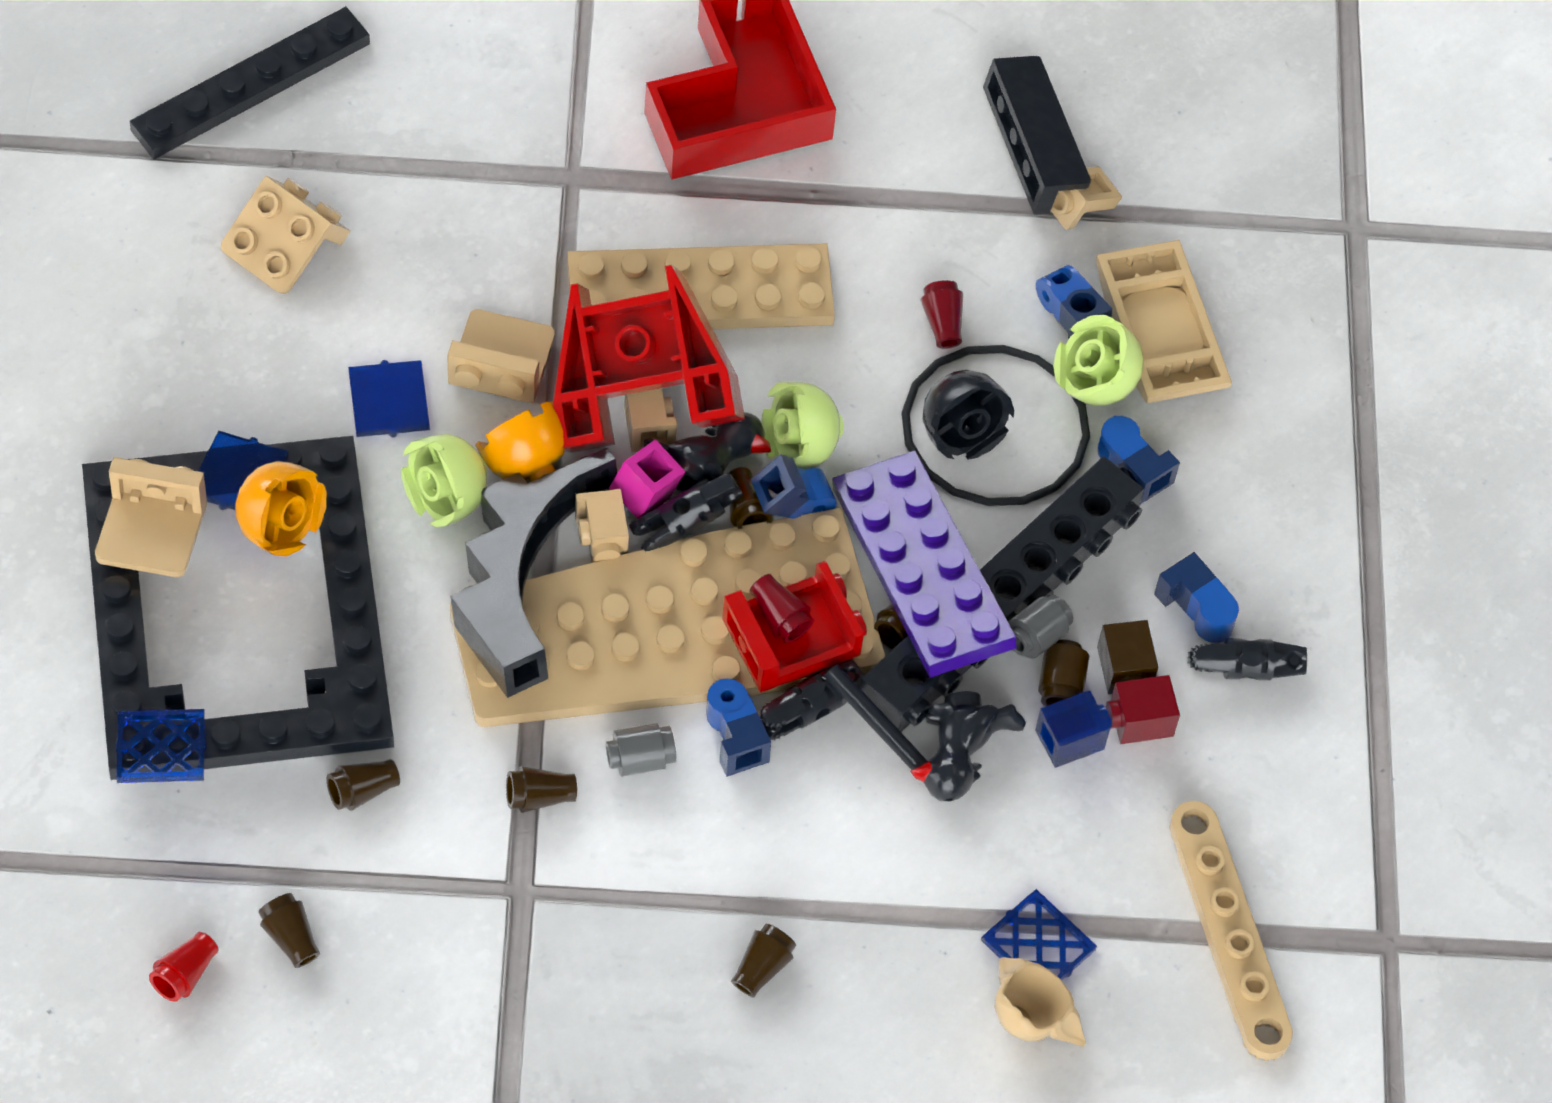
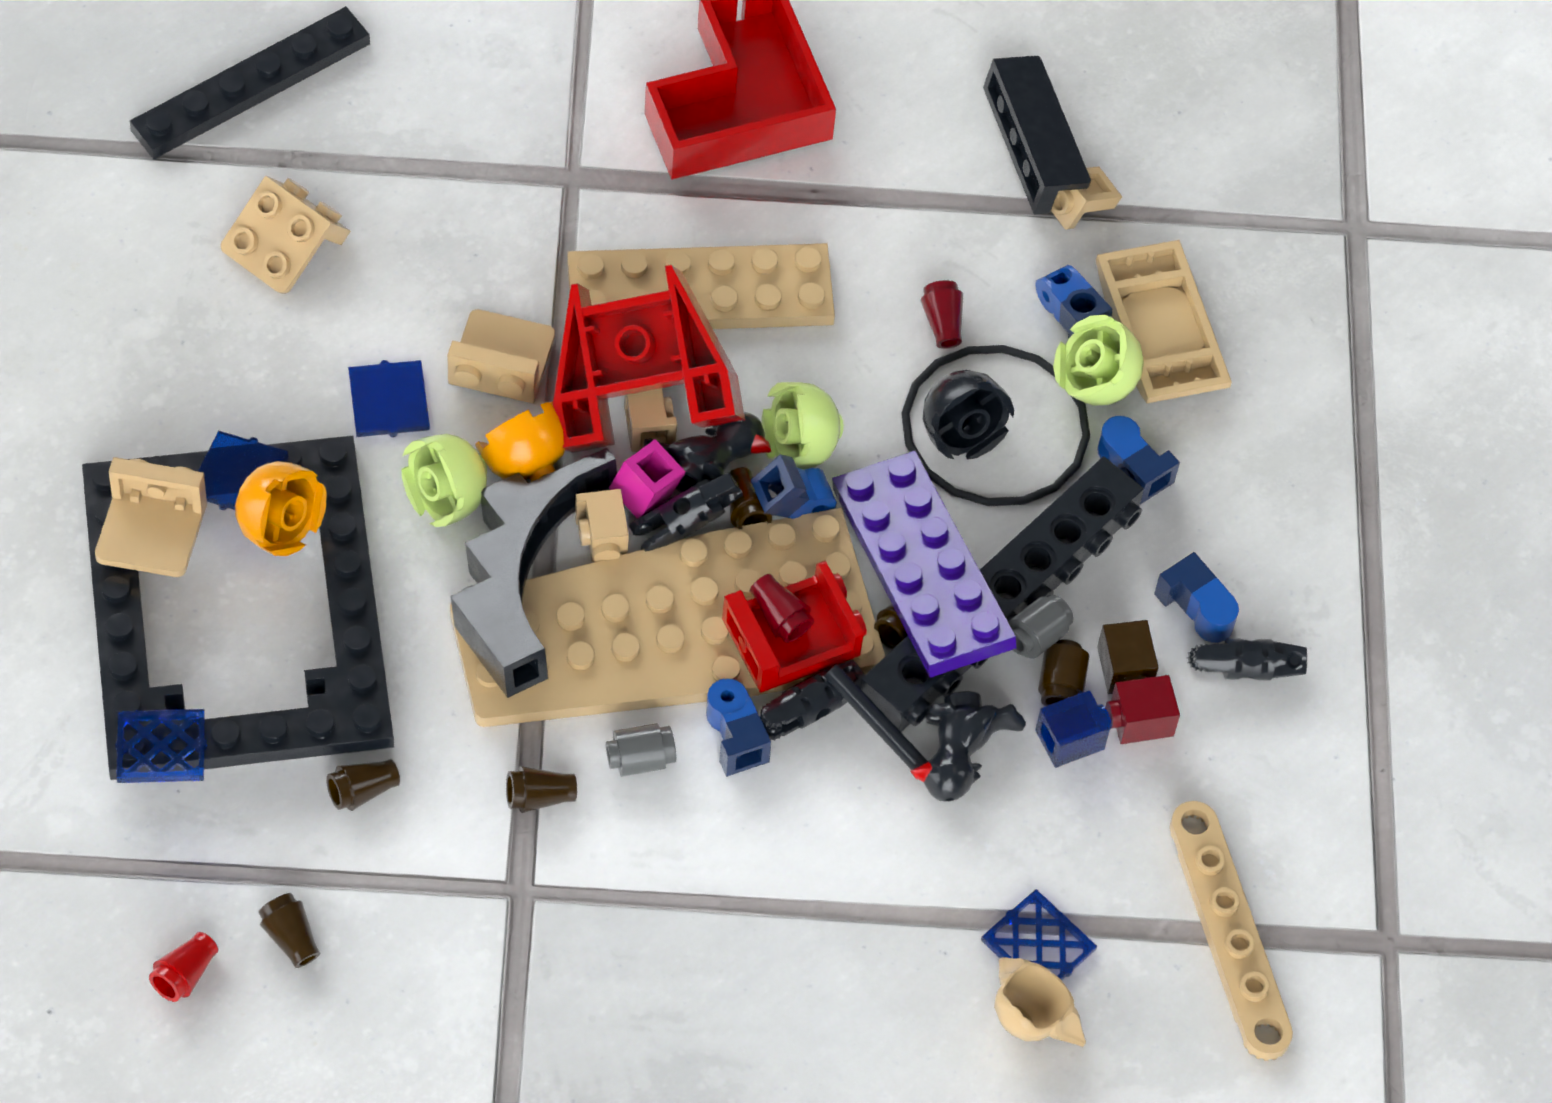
(764, 957): dark brown cone -> none

